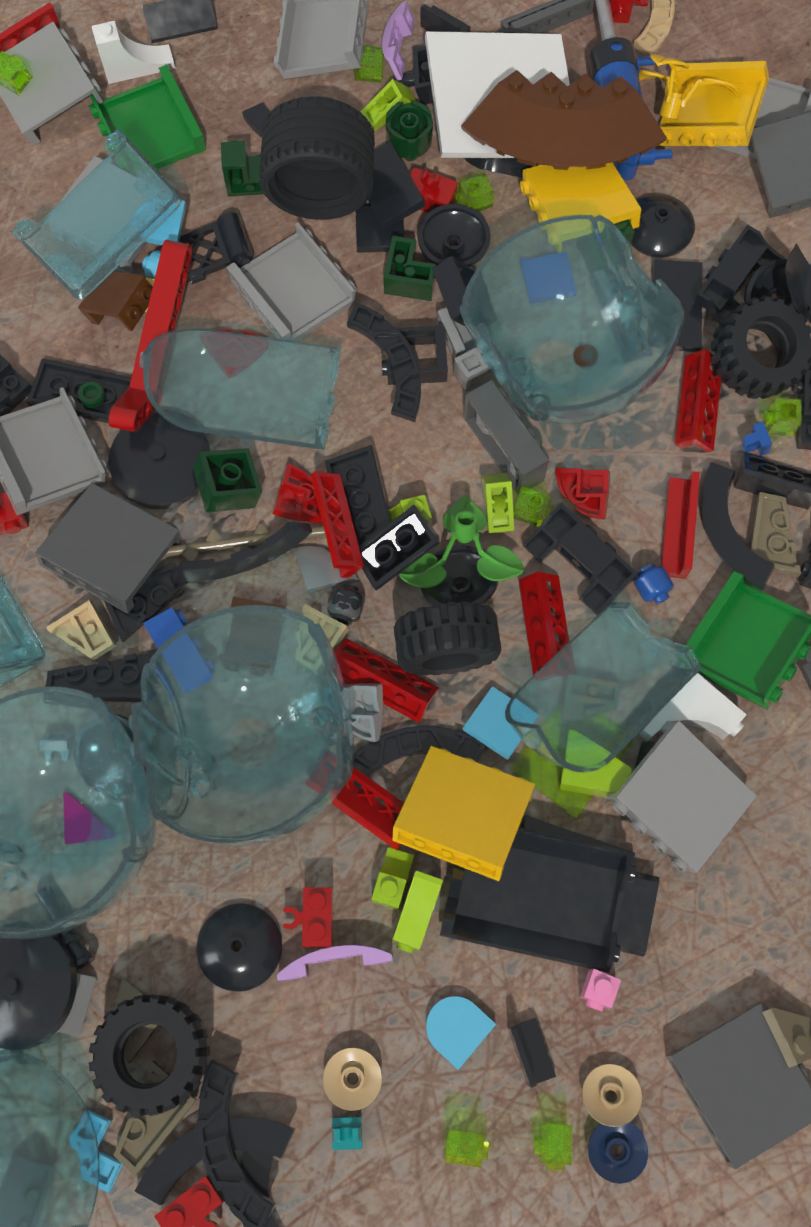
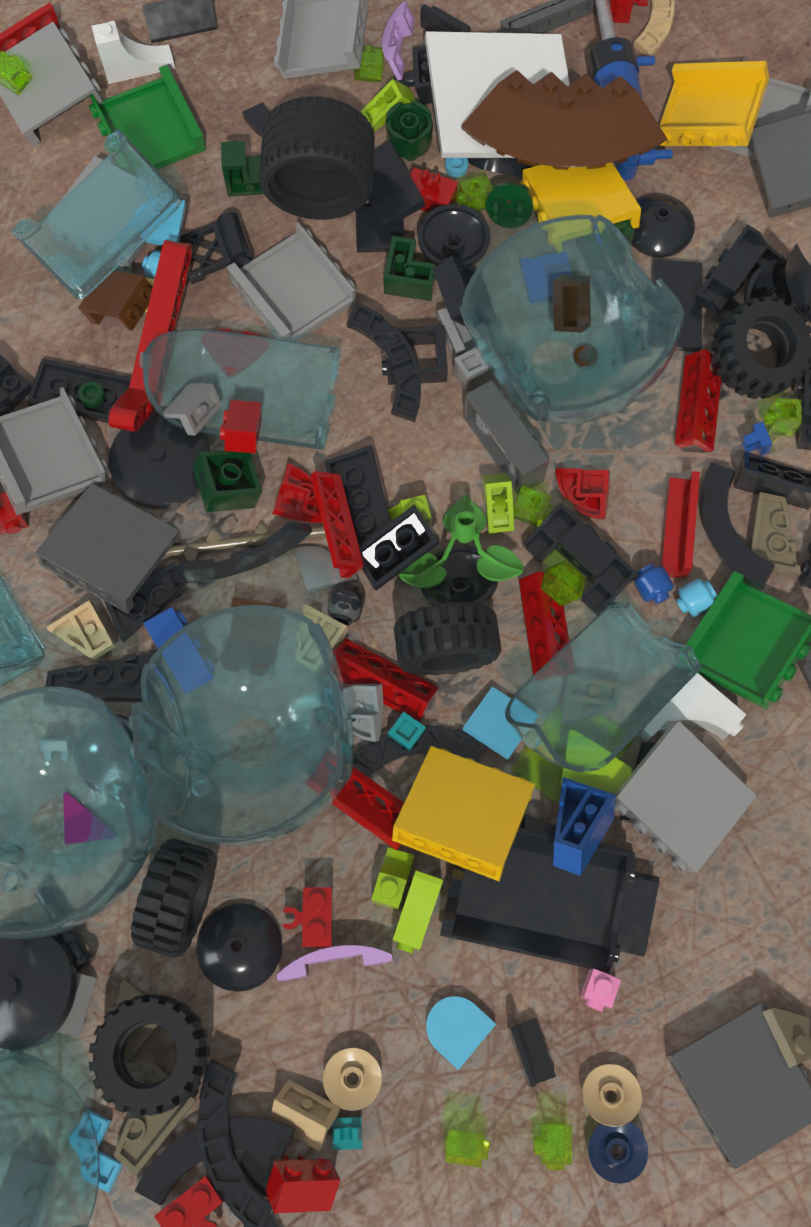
(173, 897): none -> black tyre
(194, 406): none -> light grey panel
(241, 426): none -> red brick
(302, 1185): none -> red brick
(304, 1112): none -> tan panel
(406, 731): none -> teal tile
(456, 166): none -> medium azure tile
(498, 204): none -> dark green plate
(563, 583): none -> clear neon green brick
(571, 303): none -> dark brown panel
(581, 824): none -> blue wedge
(672, 101): yellow plant -> none
(696, 597): none -> medium azure head

